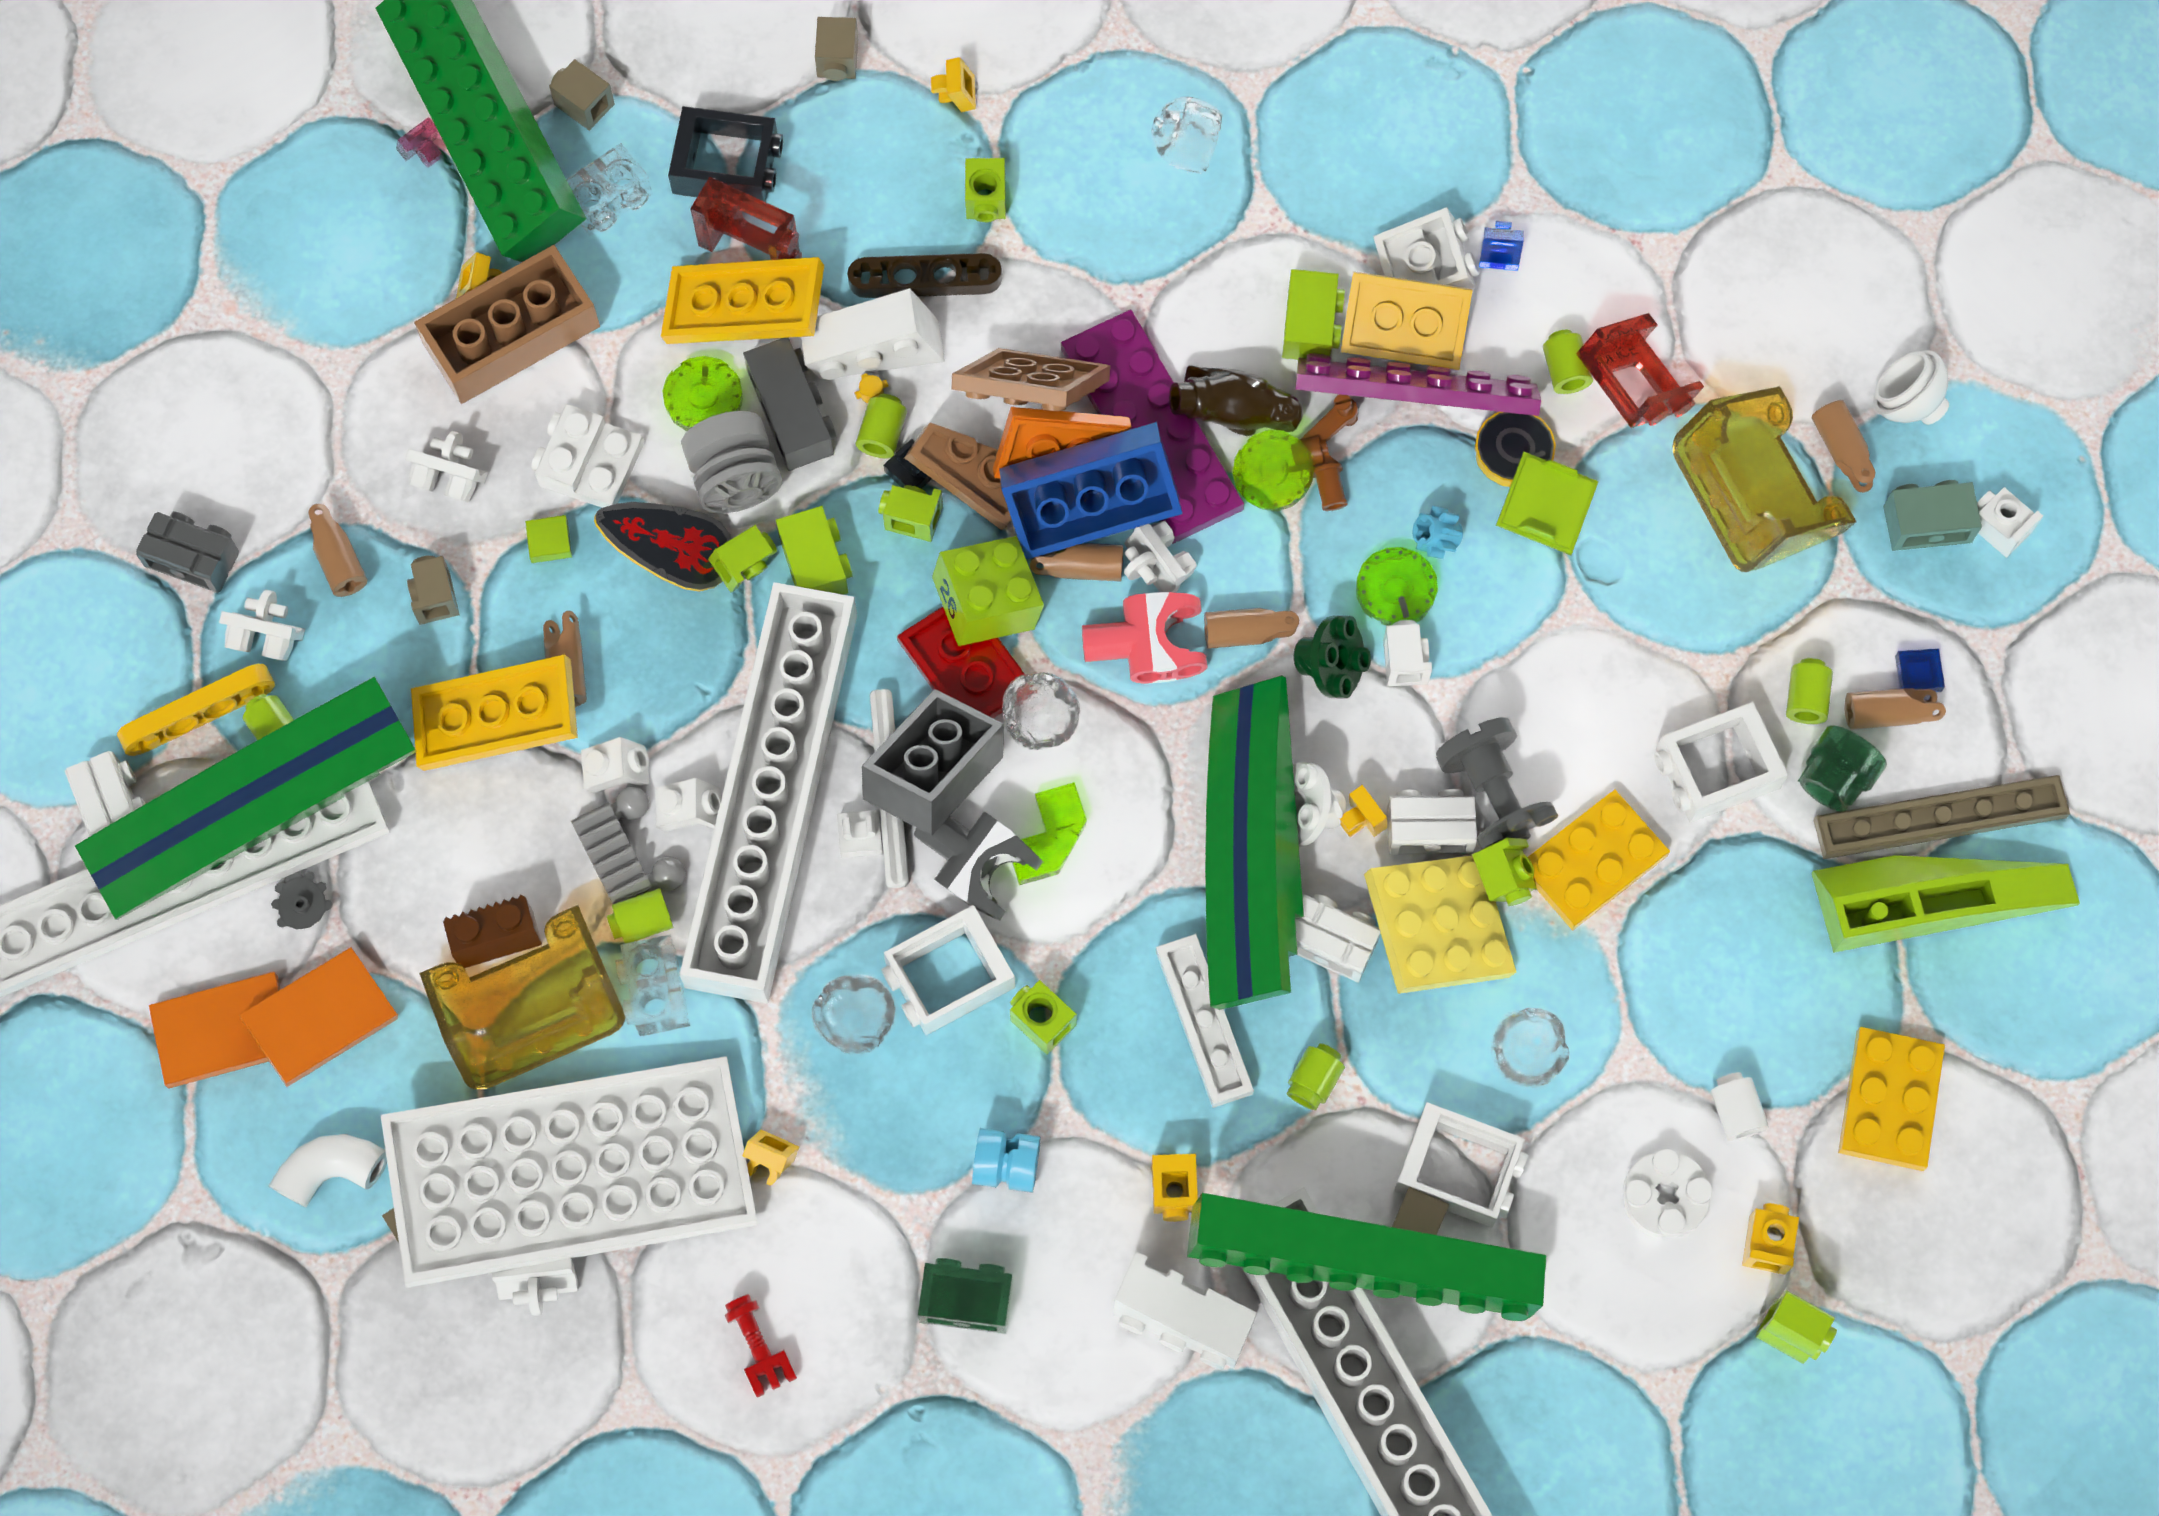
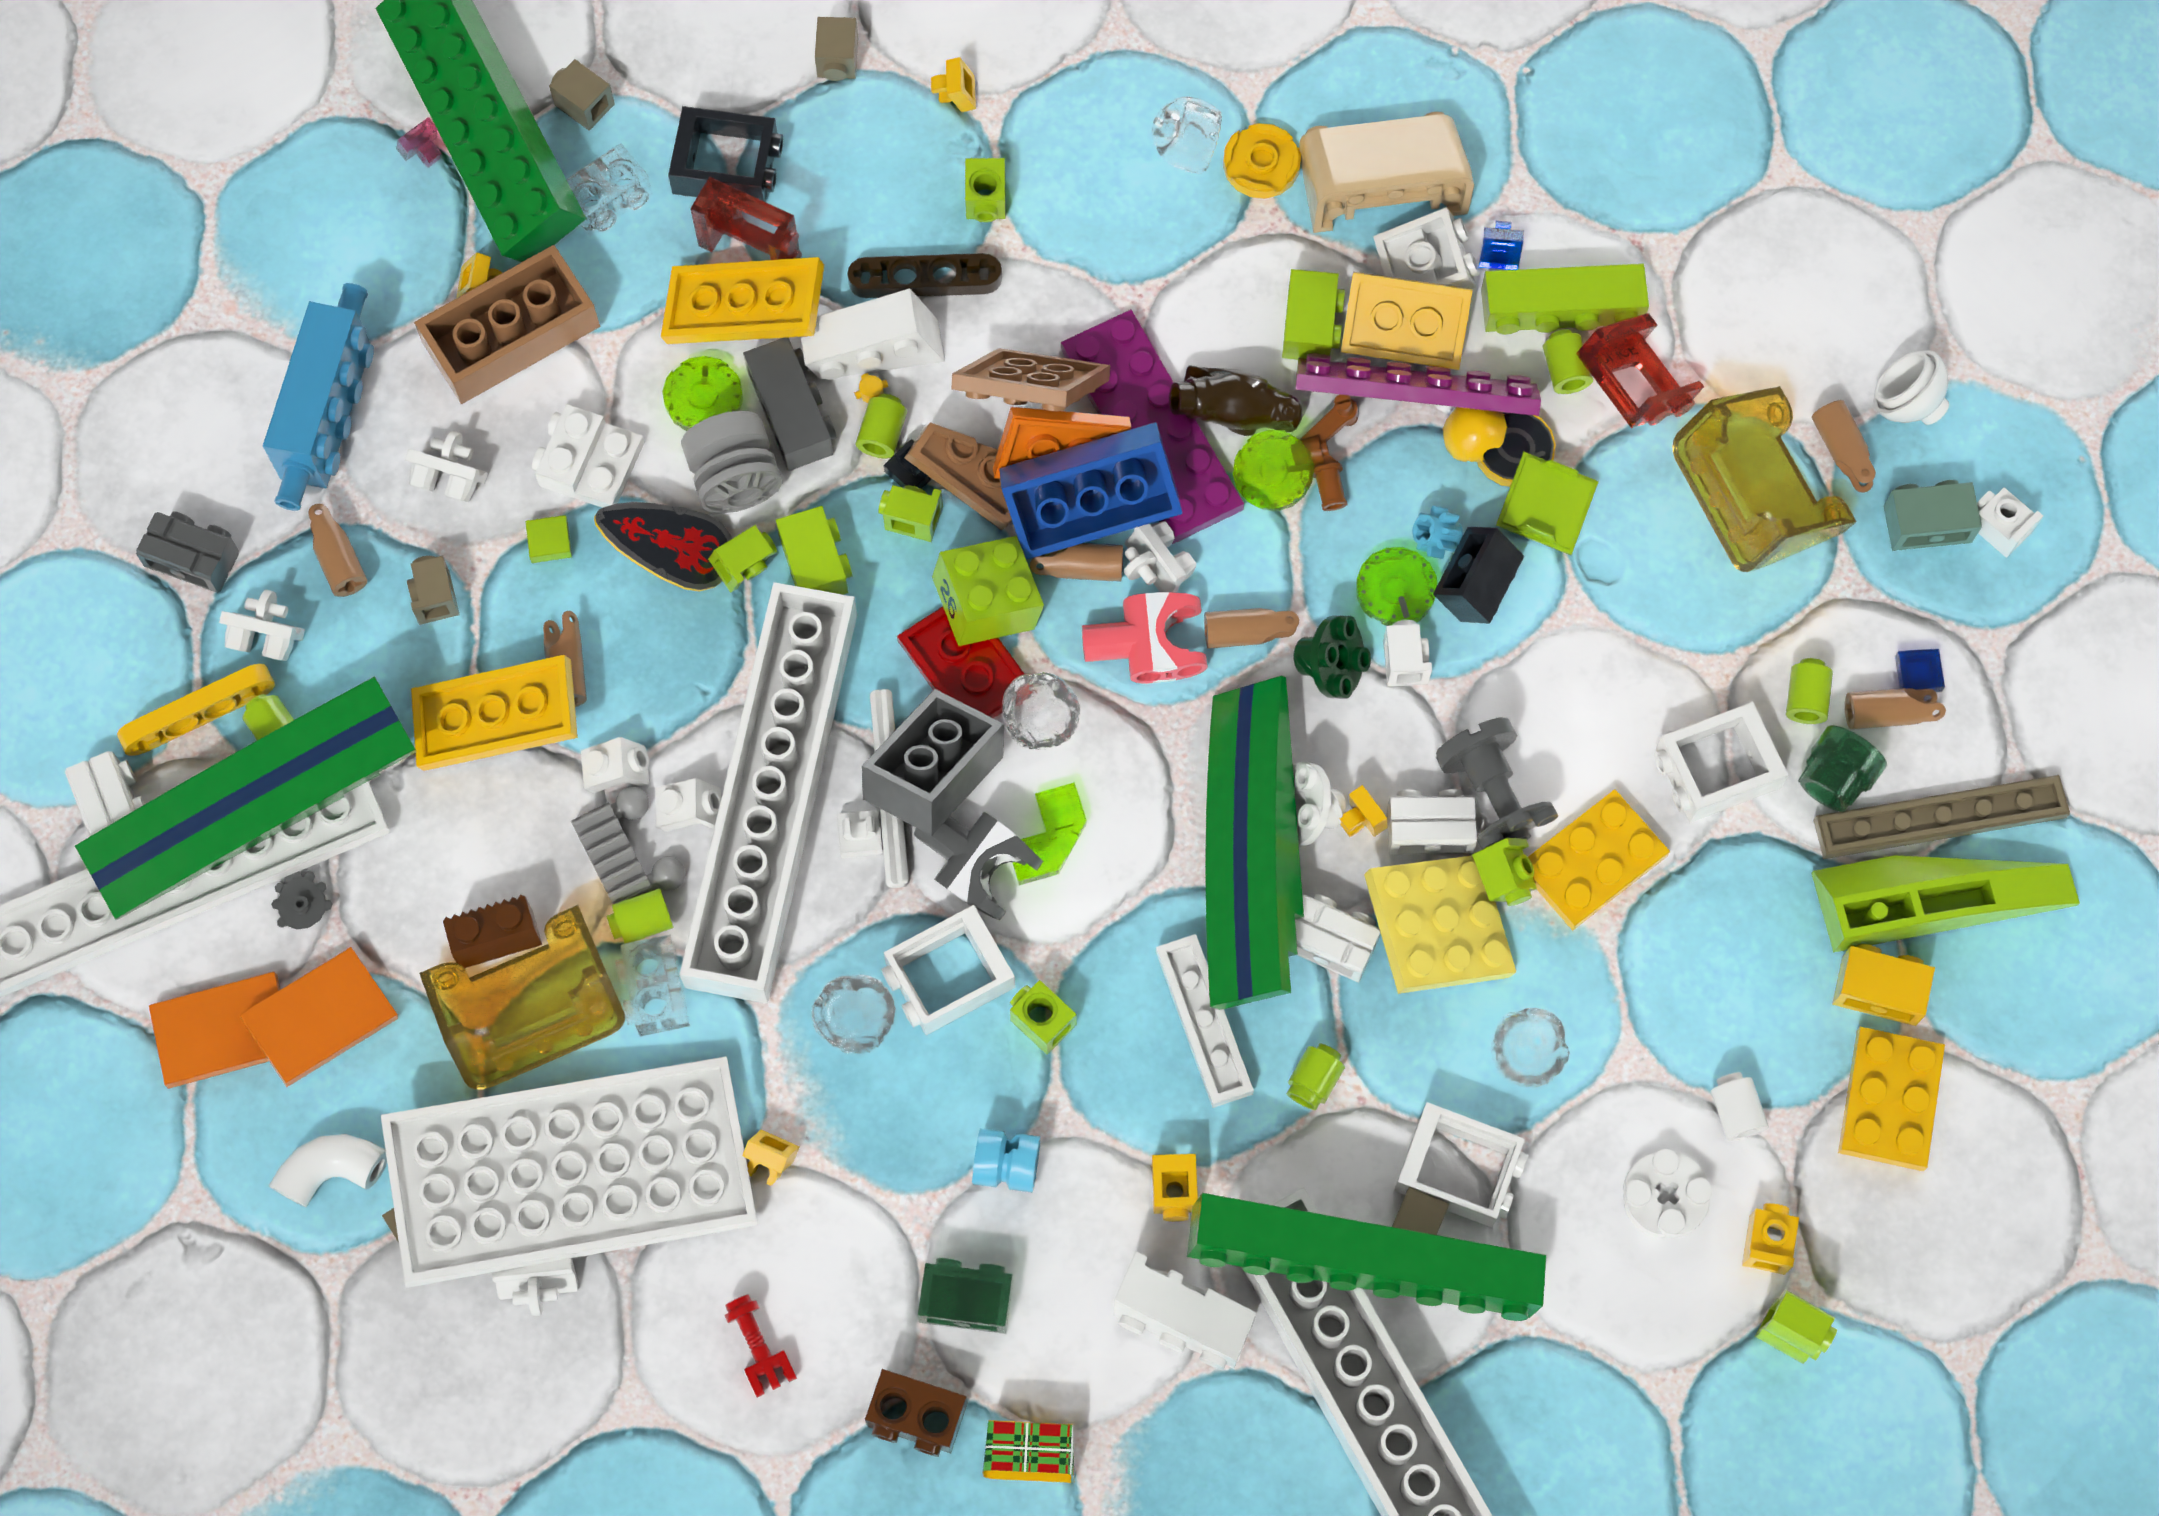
(318, 396): none -> dark azure brick
(920, 1401): none -> reddish brown brick
(1029, 1451): none -> piece
(1261, 161): none -> yellow tile
(1384, 167): none -> tan windscreen
(1473, 432): none -> yellow hair
(1478, 575): none -> black brick
(1562, 297): none -> lime brick
(1884, 984): none -> yellow brick

